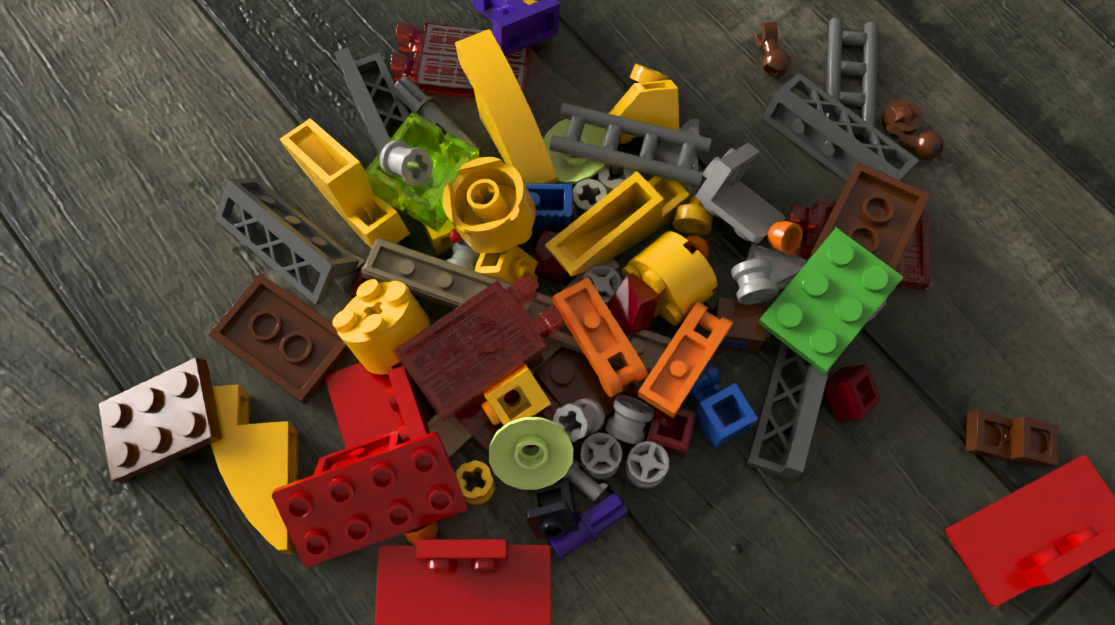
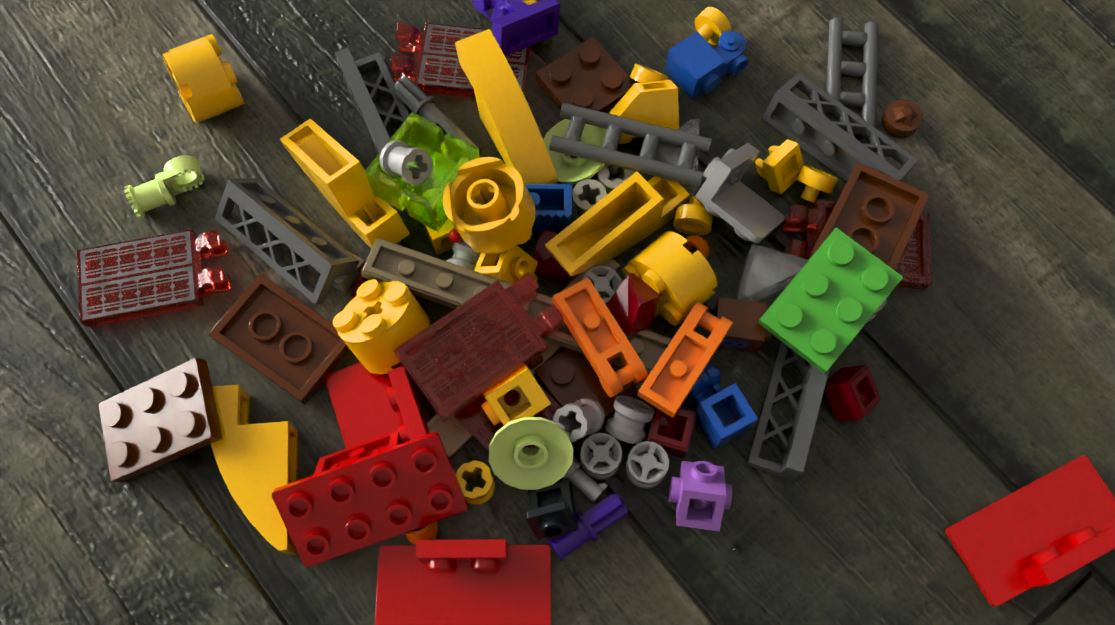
(148, 276): none -> clear red tile
(165, 185): none -> yellowish green connector
(203, 79): none -> yellow brick
(585, 78): none -> reddish brown plate
(700, 67): none -> blue brick
(700, 495): none -> medium lavender brick
(712, 24): none -> yellow tile
(754, 281): light grey wheel -> none
(775, 60): reddish brown arm -> none
(781, 166): none -> yellow tile
(785, 237): orange hinge -> none
(815, 181): none -> yellow tile
(921, 144): reddish brown arm -> none
(1012, 440): reddish brown slope -> none

